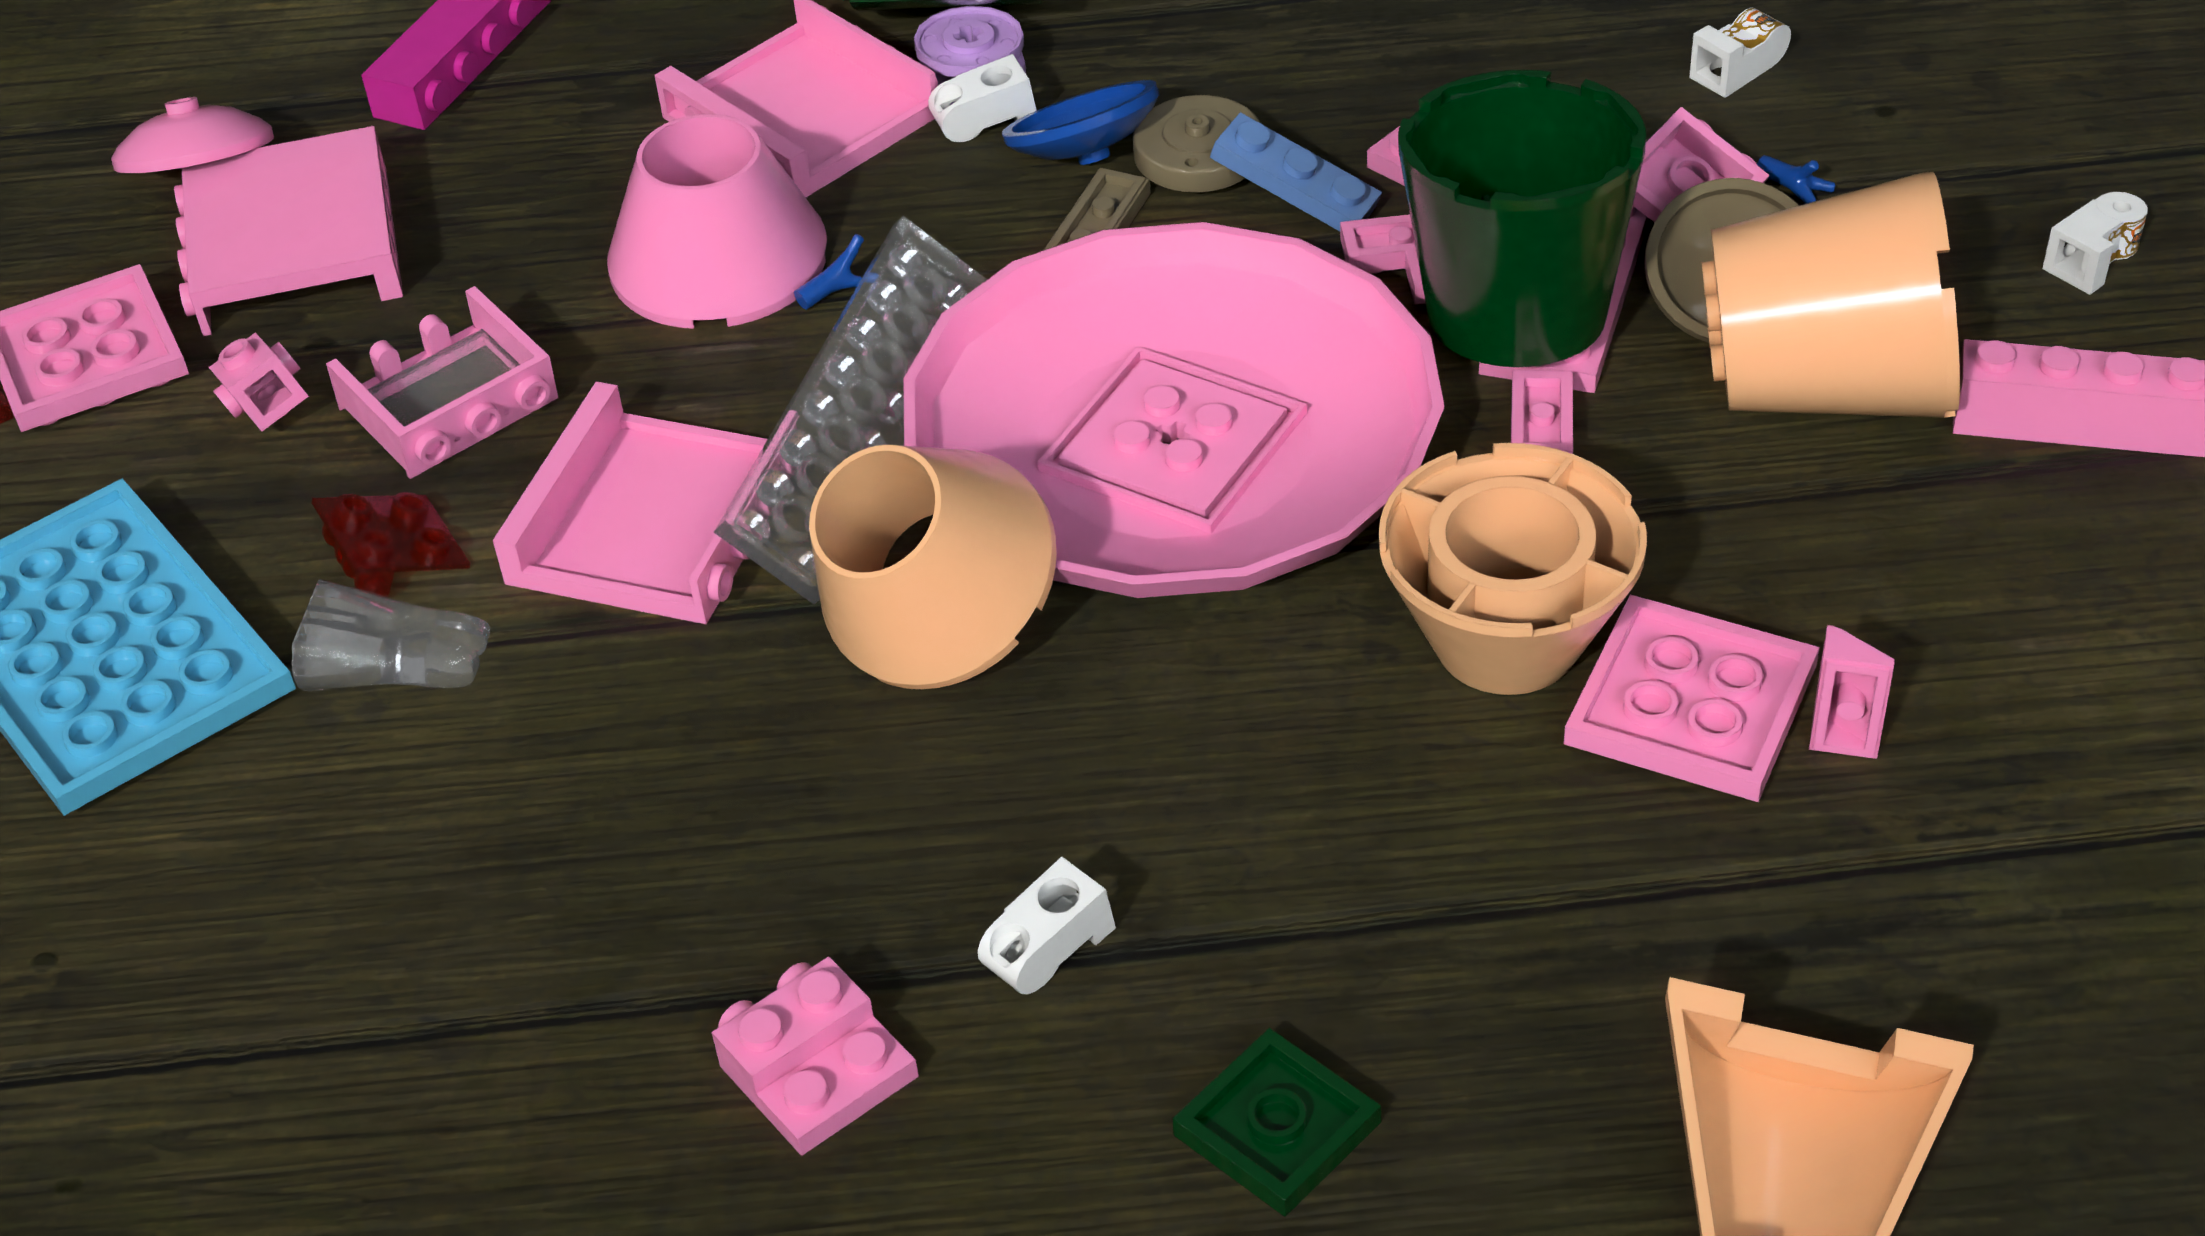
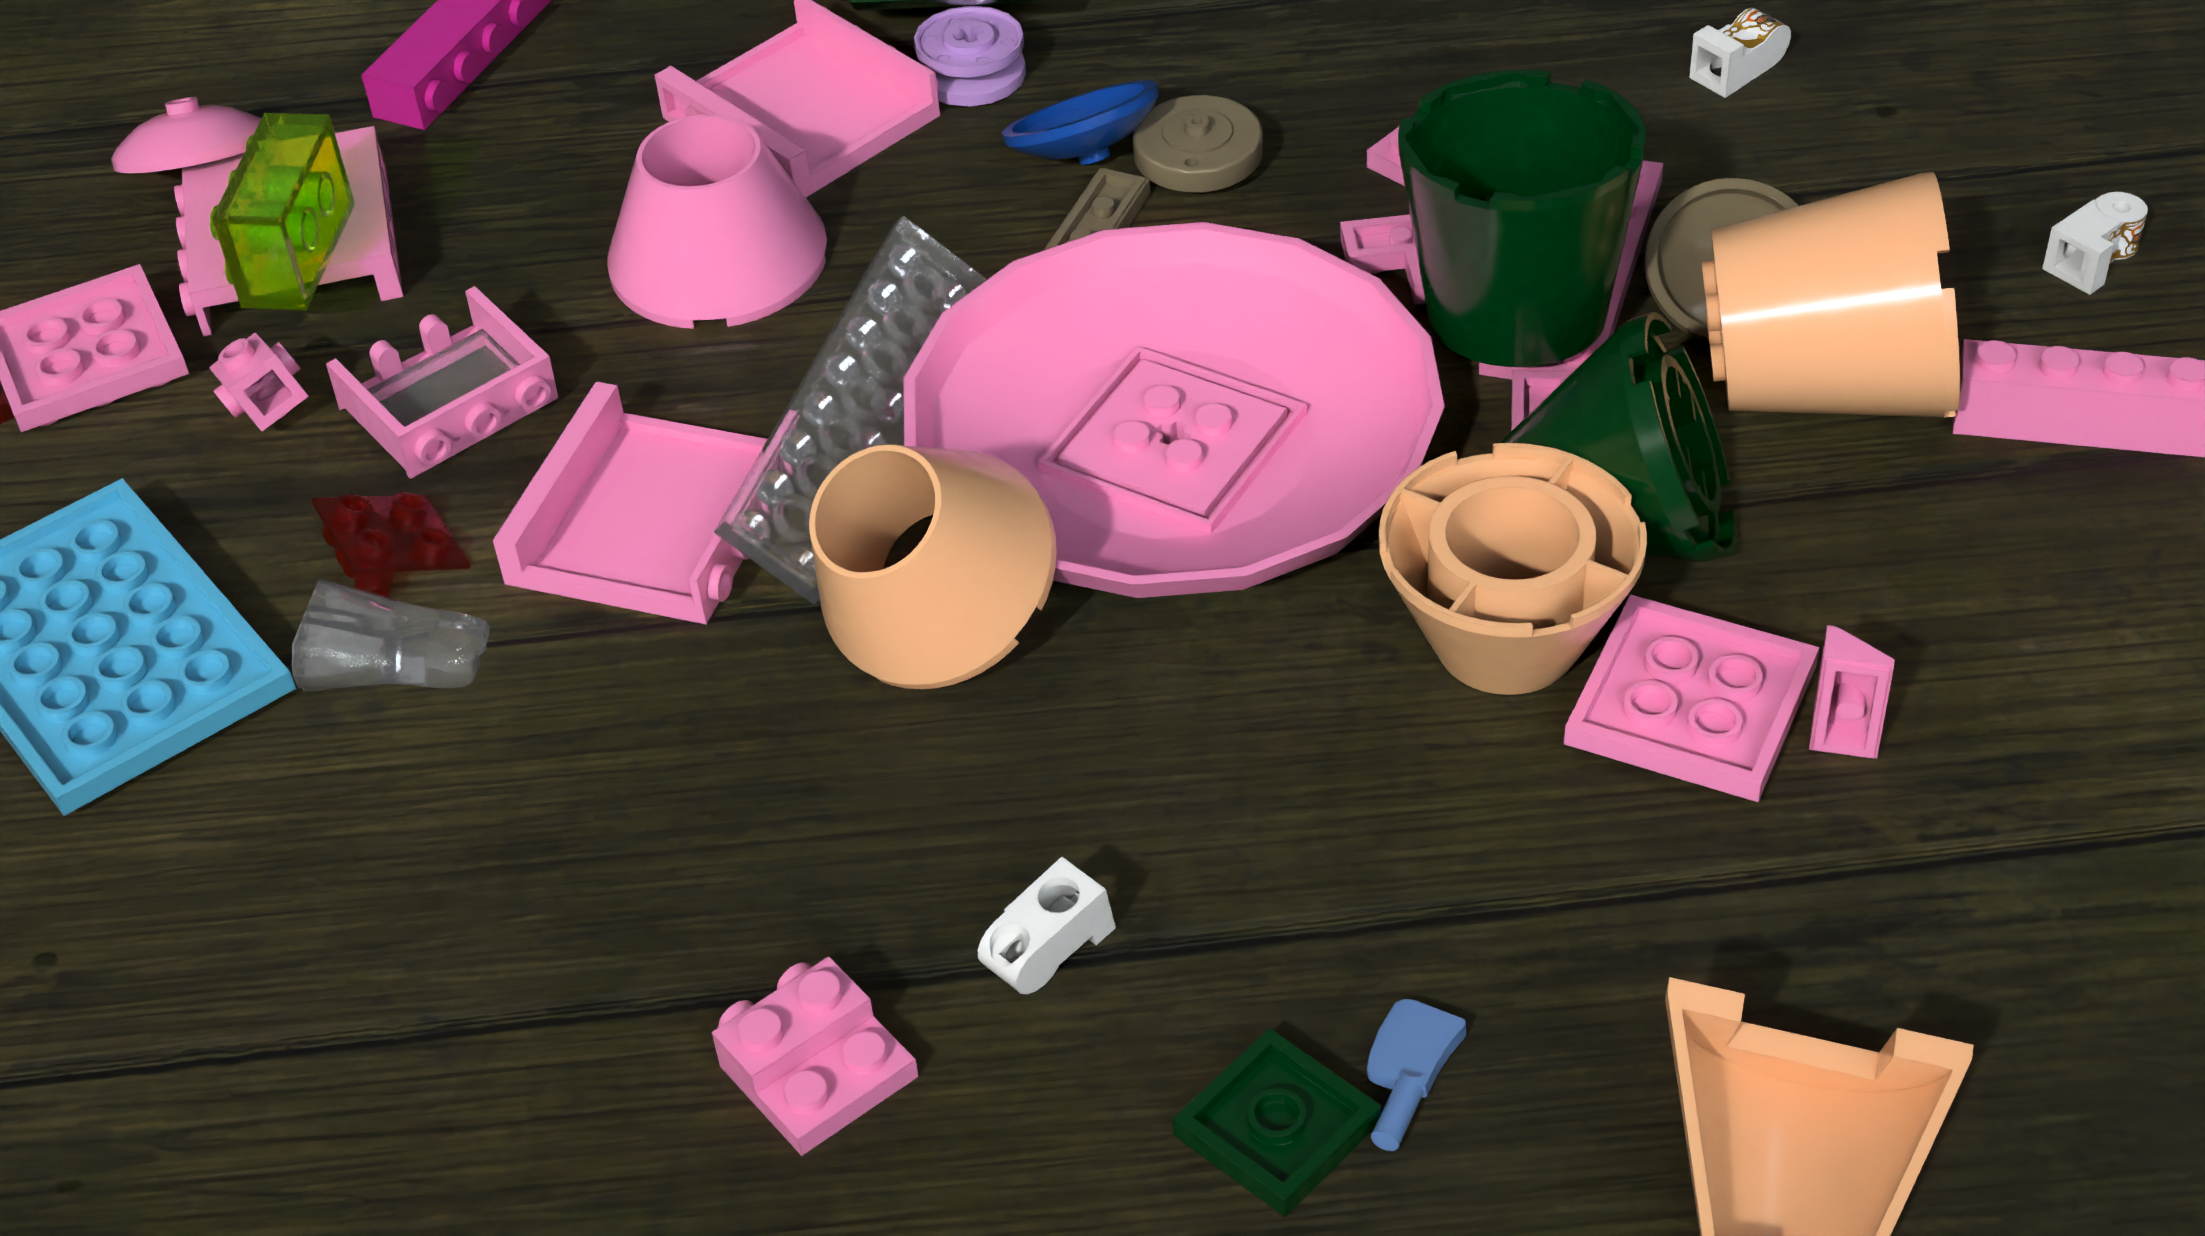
(283, 211): none -> clear neon green brick
(832, 279): blue bar -> none
(982, 99): white leg -> none
(1293, 173): medium blue plate -> none
(1407, 1059): none -> medium blue piece
(1651, 429): none -> dark green cone
(1686, 155): bright pink plate -> none
(1796, 178): blue bar -> none

